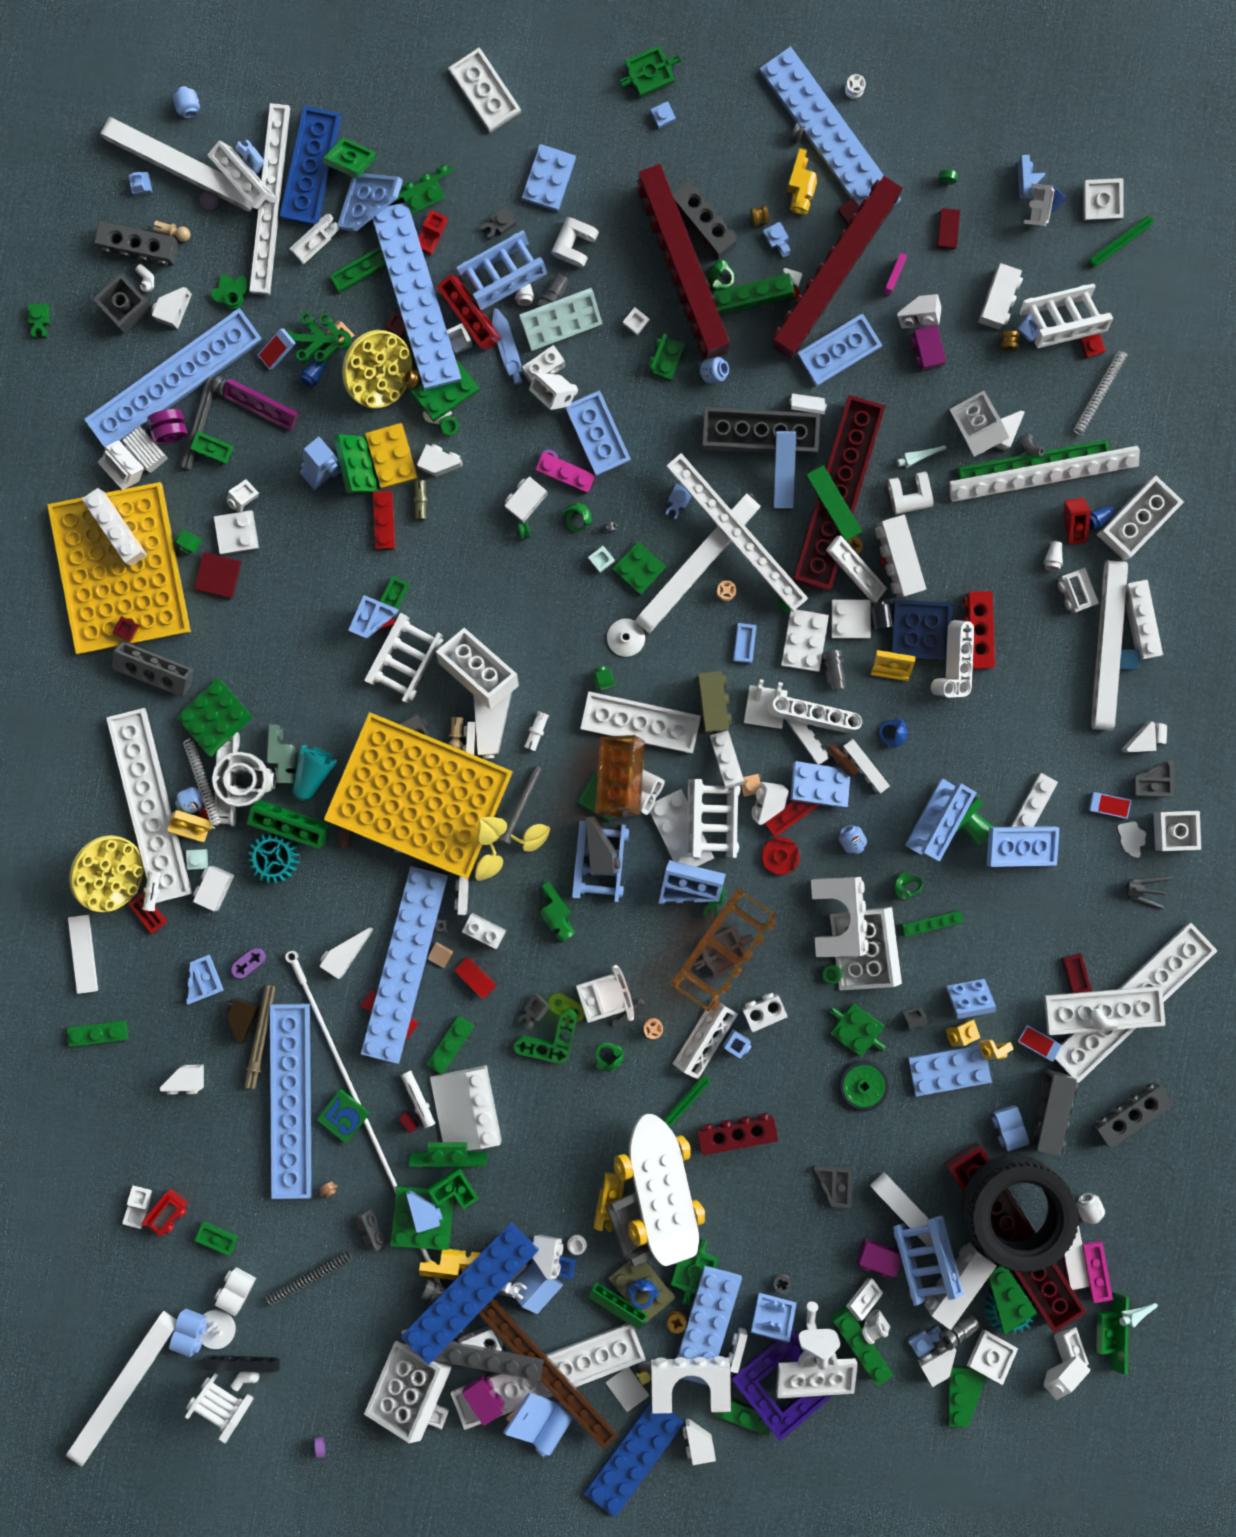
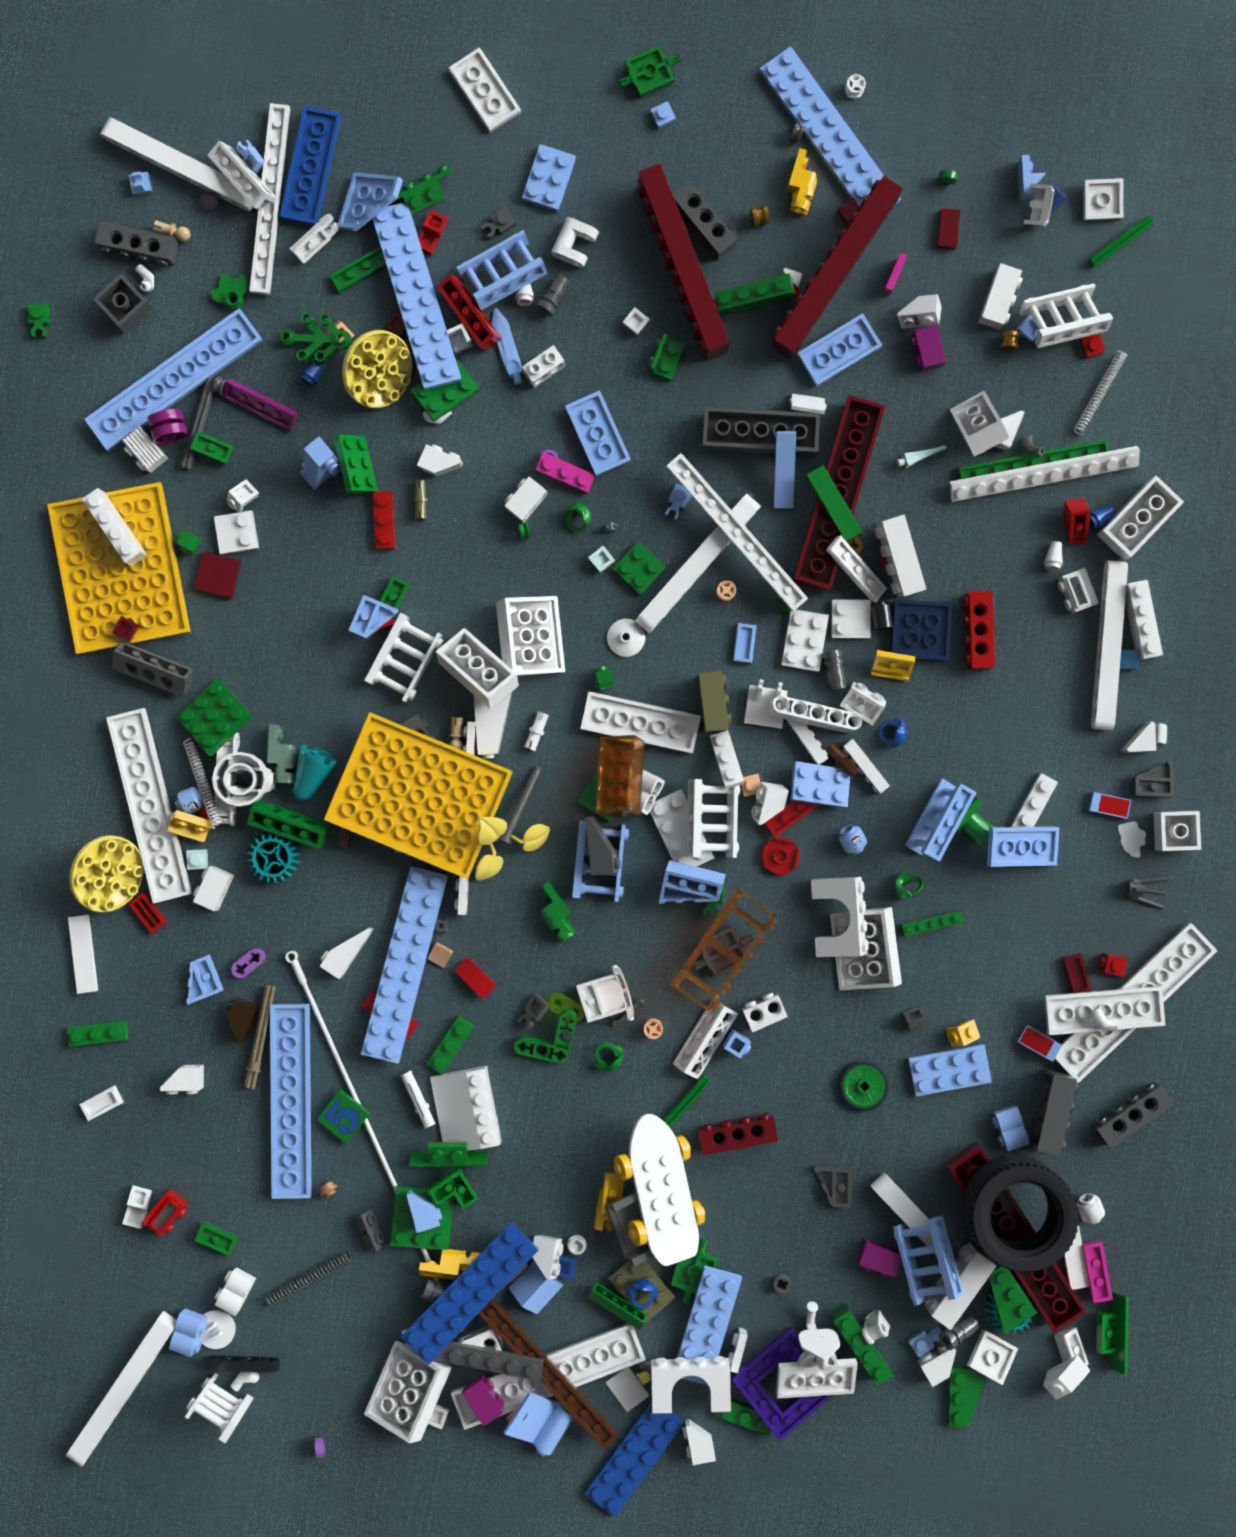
(101, 1103): none -> white tile
(121, 465): white window -> none
(151, 890): white pin -> none
(171, 307): white slope -> none
(186, 102): light blue head -> none
(276, 348): tile -> none
(349, 158): green plate -> none
(391, 456): yellow plate -> none
(408, 1122): dark red tile -> none
(412, 378): pearl gold plate -> none
(448, 425): green tile -> none
(484, 931): white brick -> none
(512, 1291): white plate -> none
(530, 635): none -> white slope
(553, 390): white torso -> none
(561, 319): light aqua plate -> none
(677, 1317): pearl gold wheel -> none
(714, 370): light blue head -> none
(715, 271): green piece -> none
(773, 1317): light blue plate -> none
(777, 238): light blue plate -> none
(832, 974): green tile -> none
(857, 1029): green plate -> none
(863, 702): none -> white bracket
(864, 1299): white plate -> none
(914, 501): white connector -> none
(958, 662): white beam -> none
(971, 998): light blue plate -> none
(992, 1051): yellow bracket -> none
(1112, 964): none -> red bracket
(1134, 1316): light aqua piece -> none

